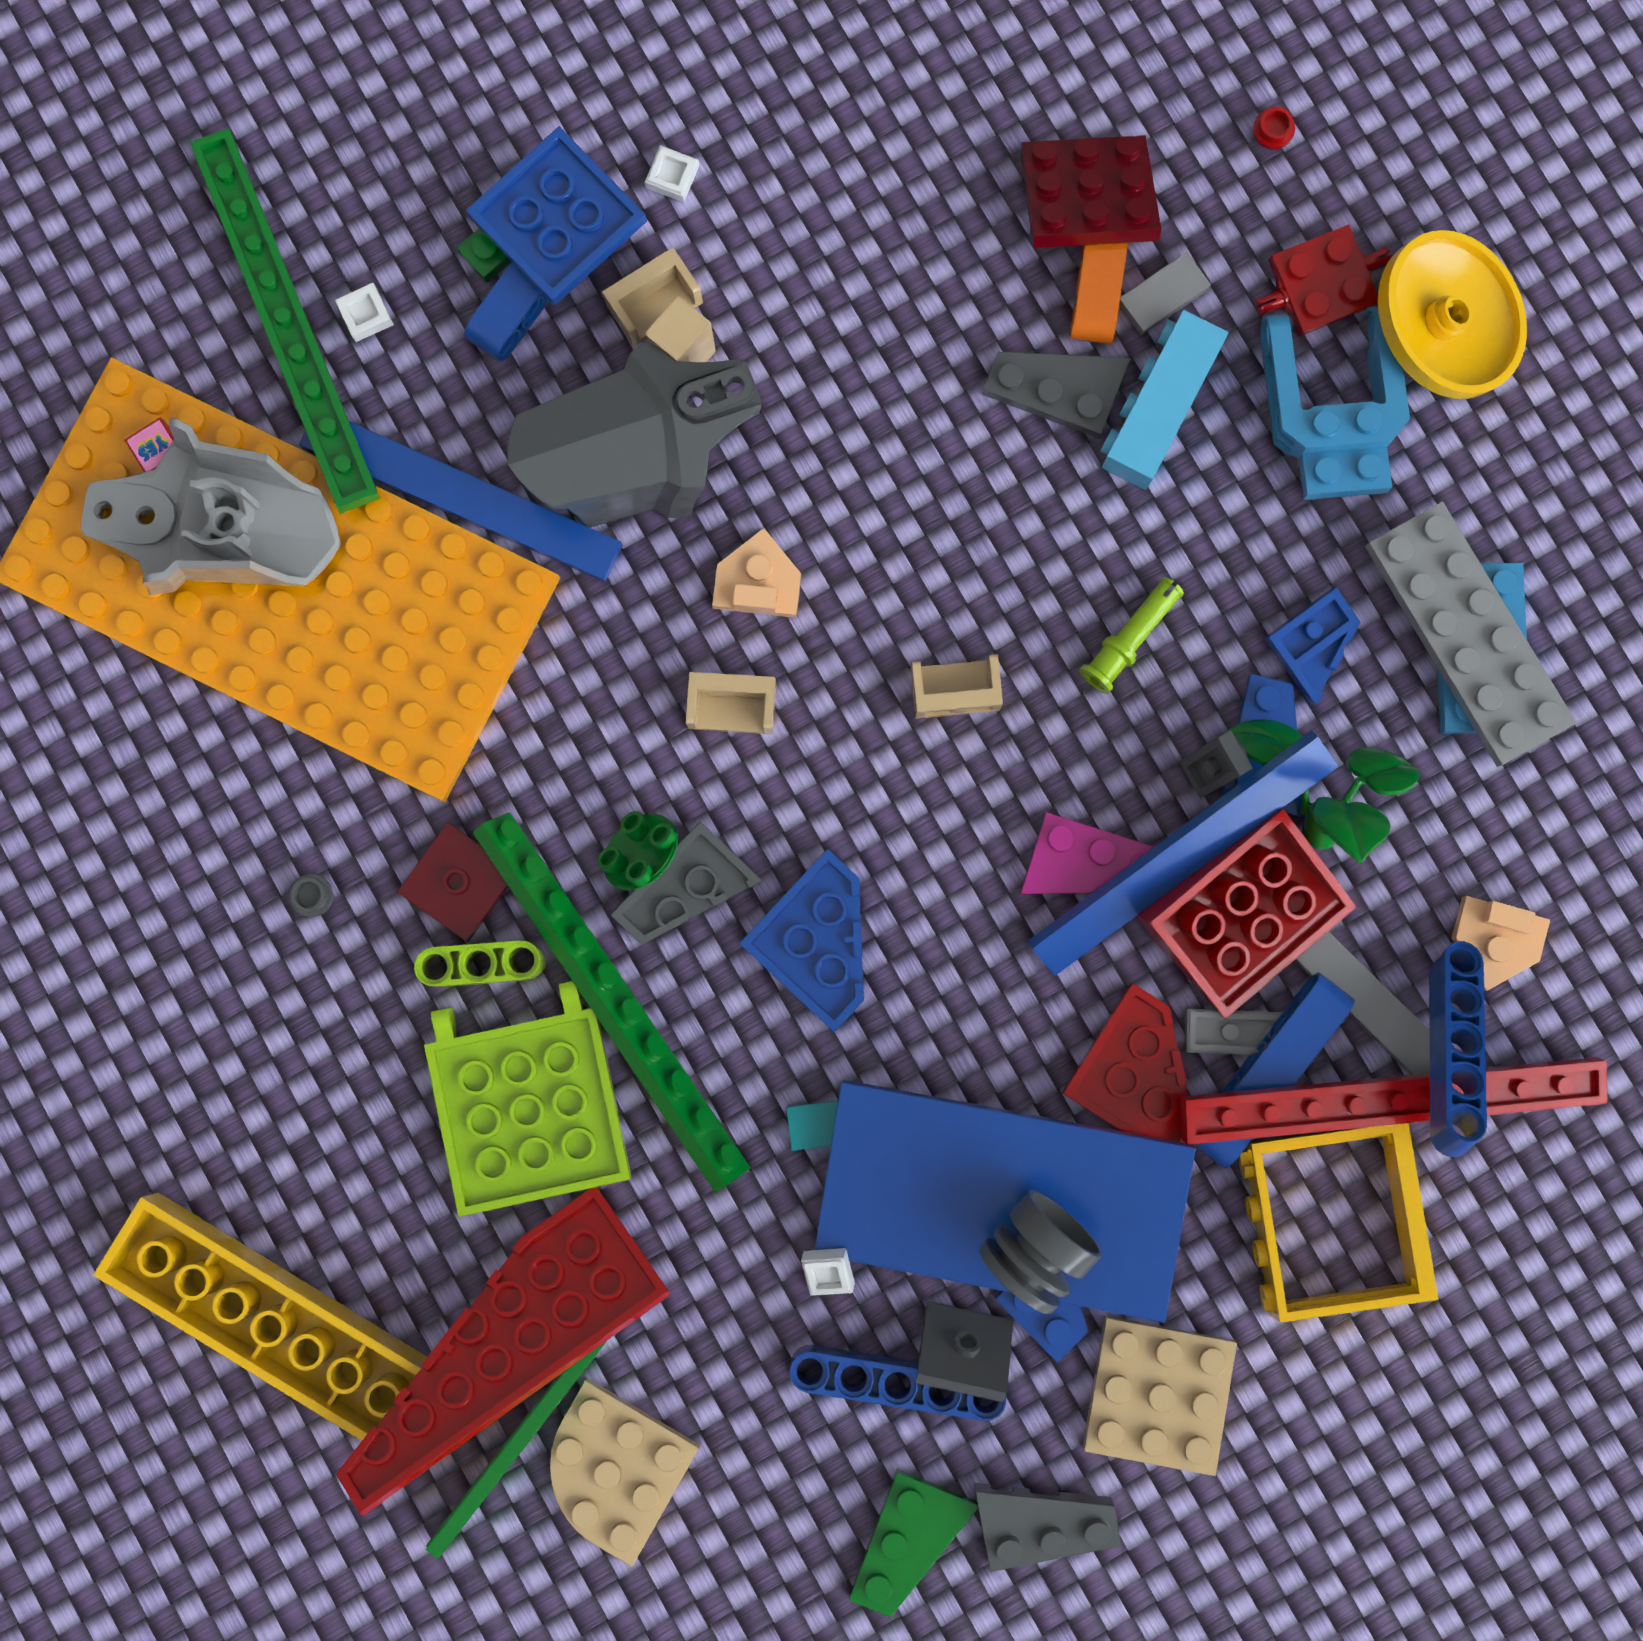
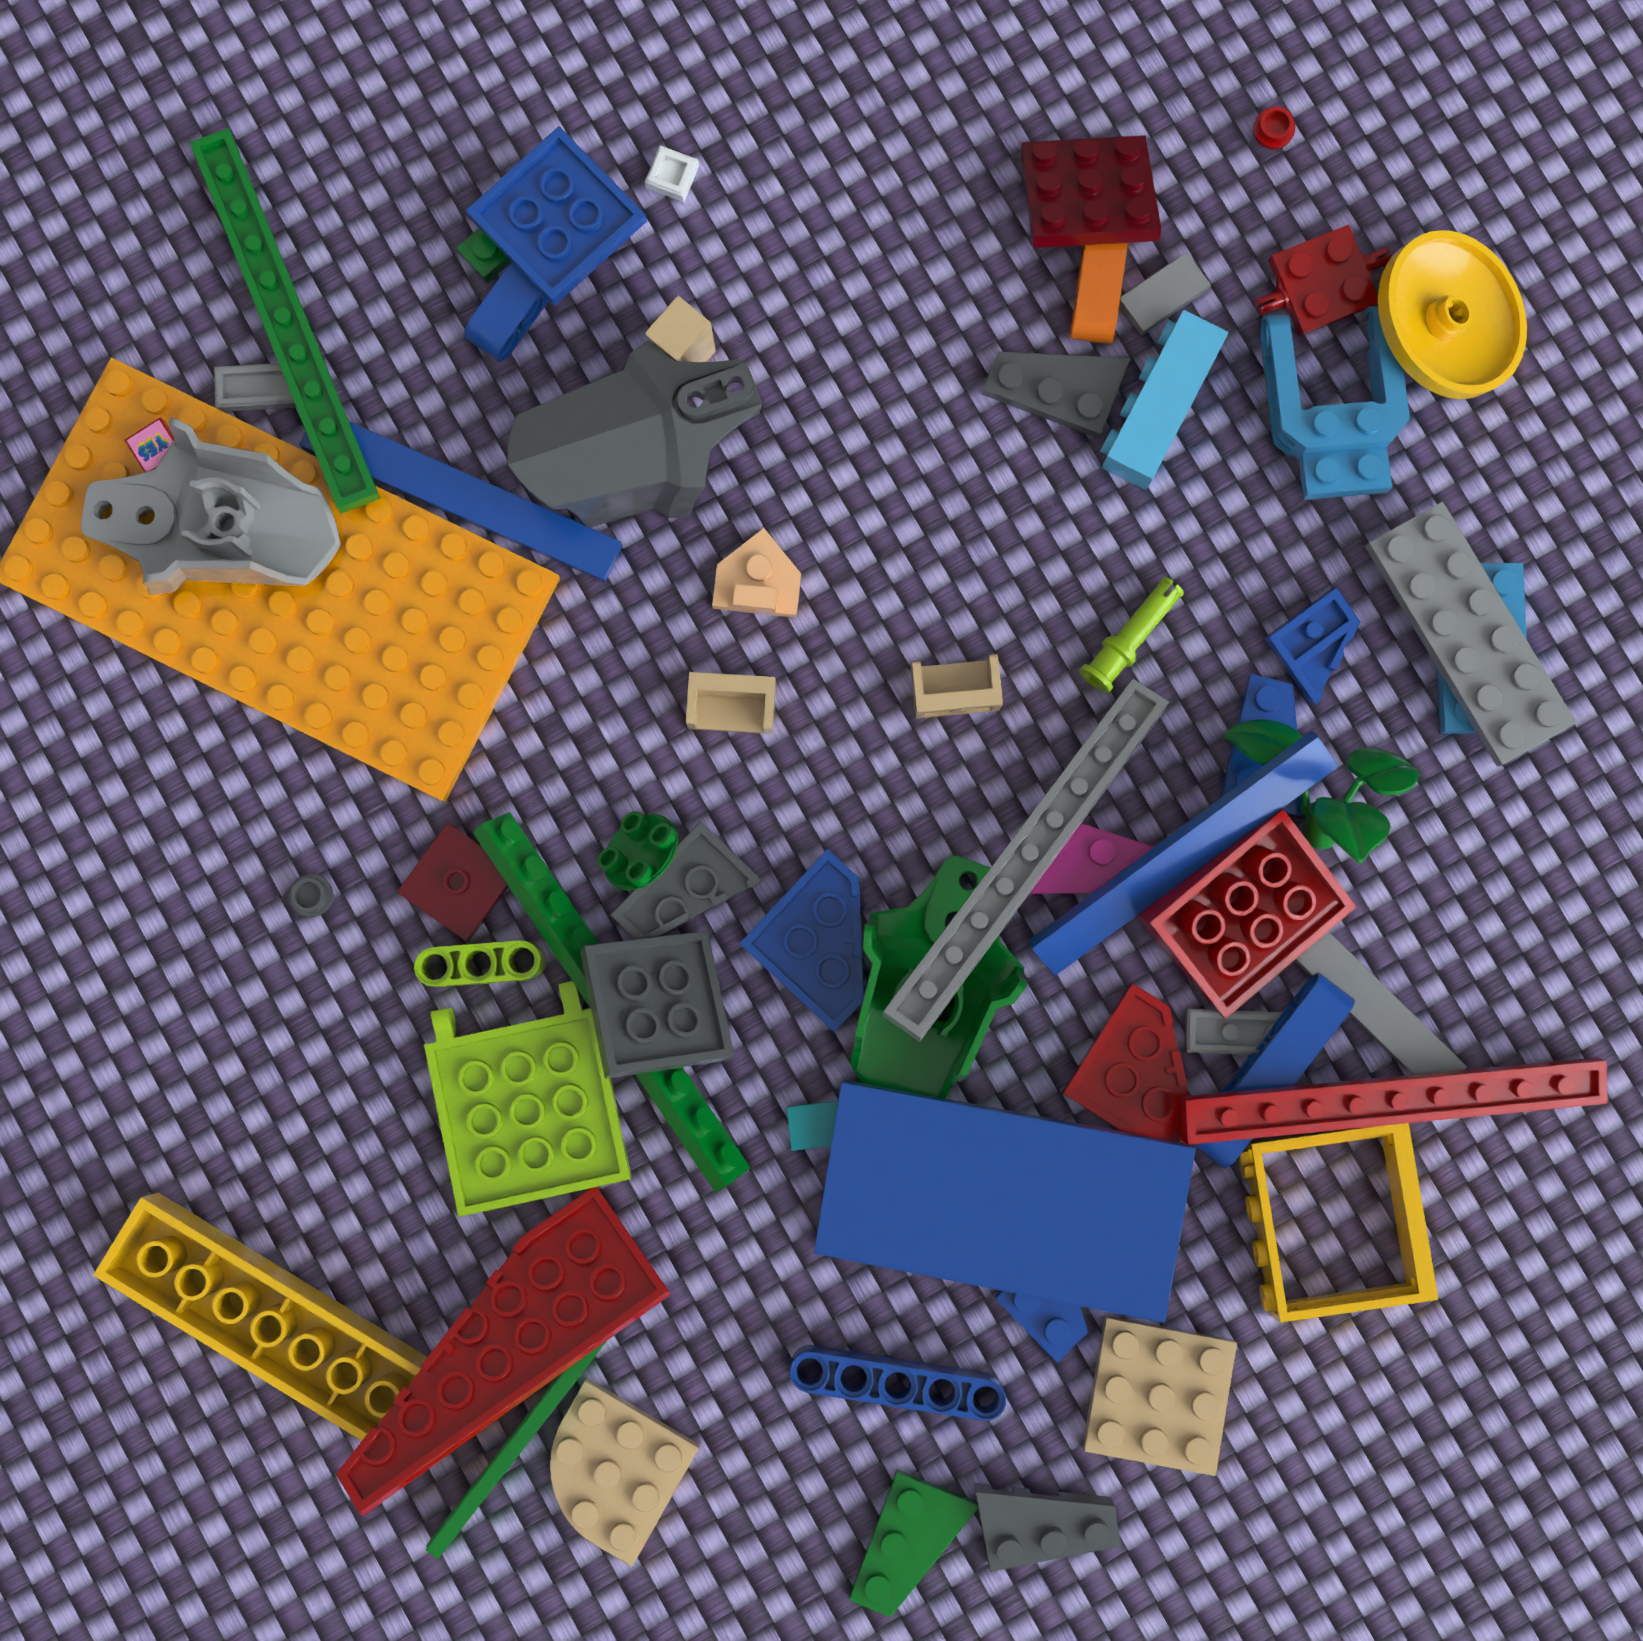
(251, 388): none -> light grey tile
(364, 312): white plate -> none
(648, 291): tan panel -> none
(656, 1004): none -> dark grey plate
(828, 1271): white tile -> none
(896, 945): none -> green piece
(965, 1351): dark grey plate -> none
(1024, 861): none -> light grey plate
(1035, 1259): dark grey wheel -> none
(1216, 764): dark grey plate -> none
(1448, 1064): blue beam -> none
(1503, 934): light nougat plate -> none

